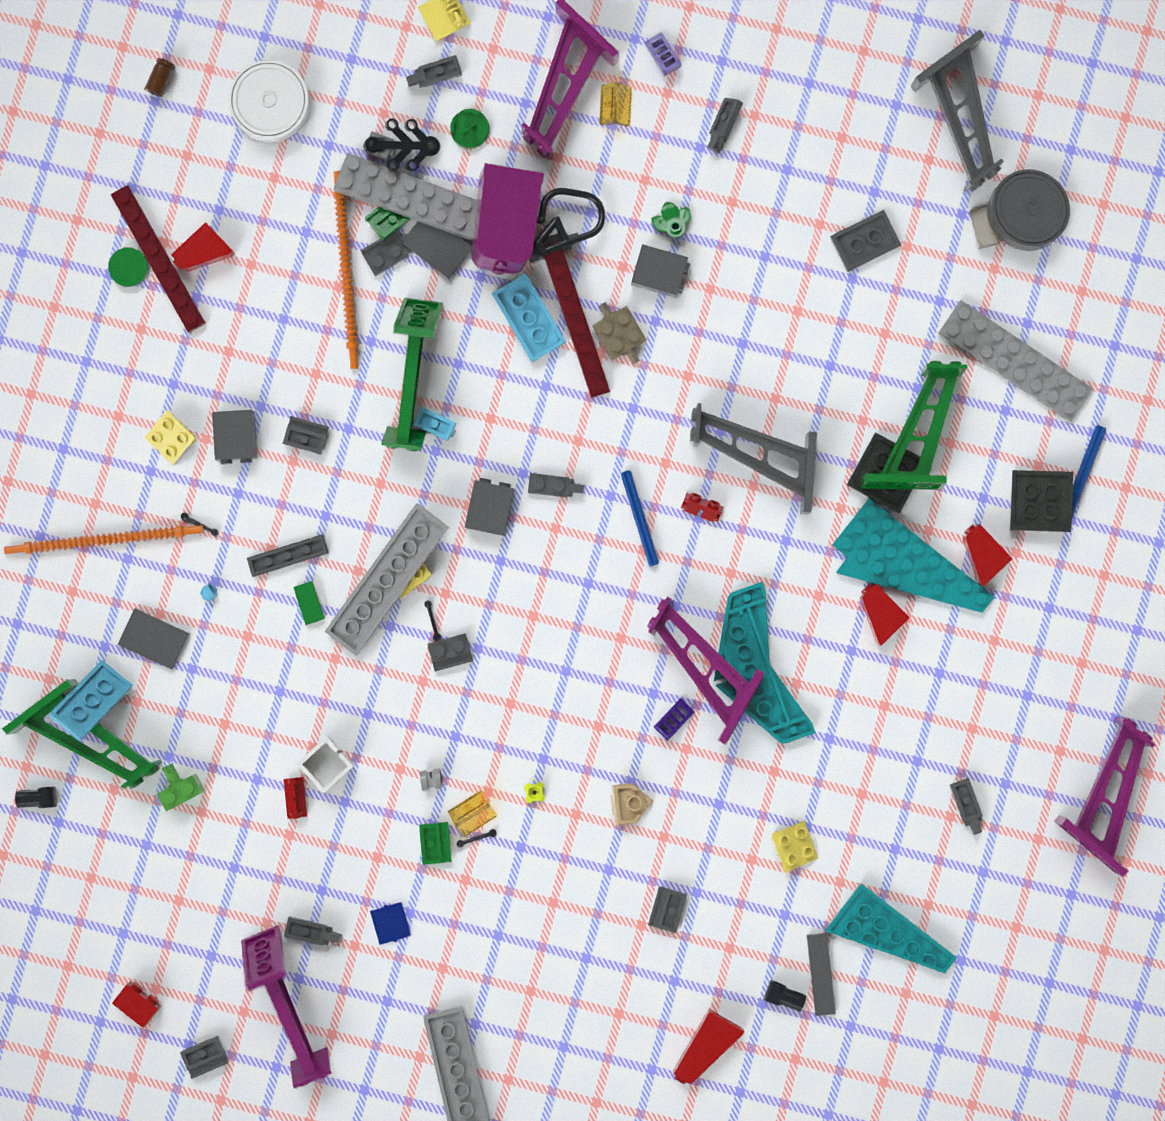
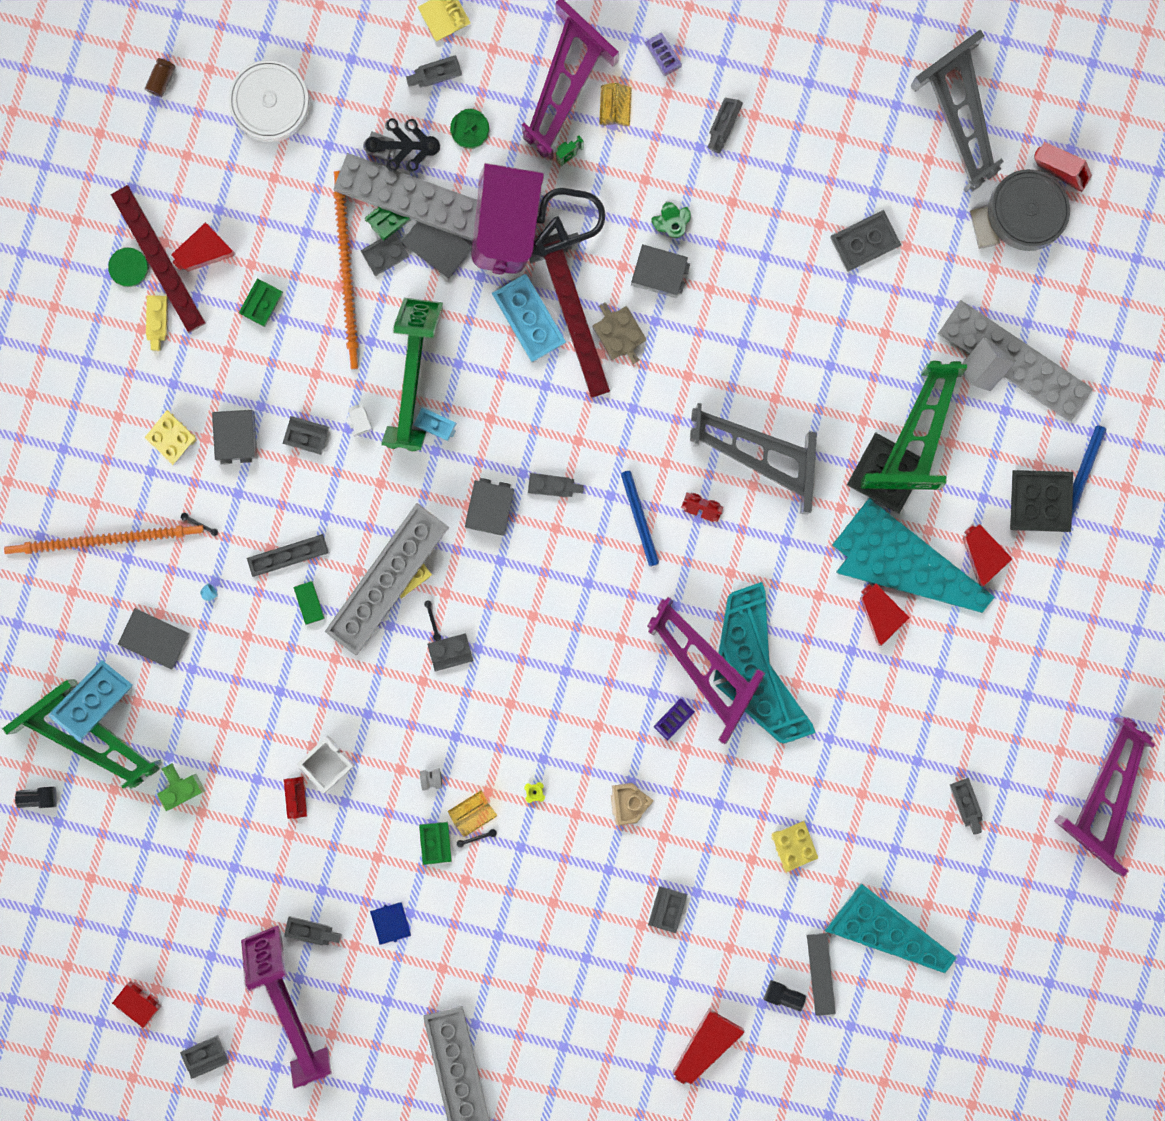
(156, 320): none -> light yellow hinge
(261, 302): none -> green plate
(359, 420): none -> white brick
(567, 151): none -> green plate
(987, 365): none -> light grey slope
(1063, 165): none -> slope

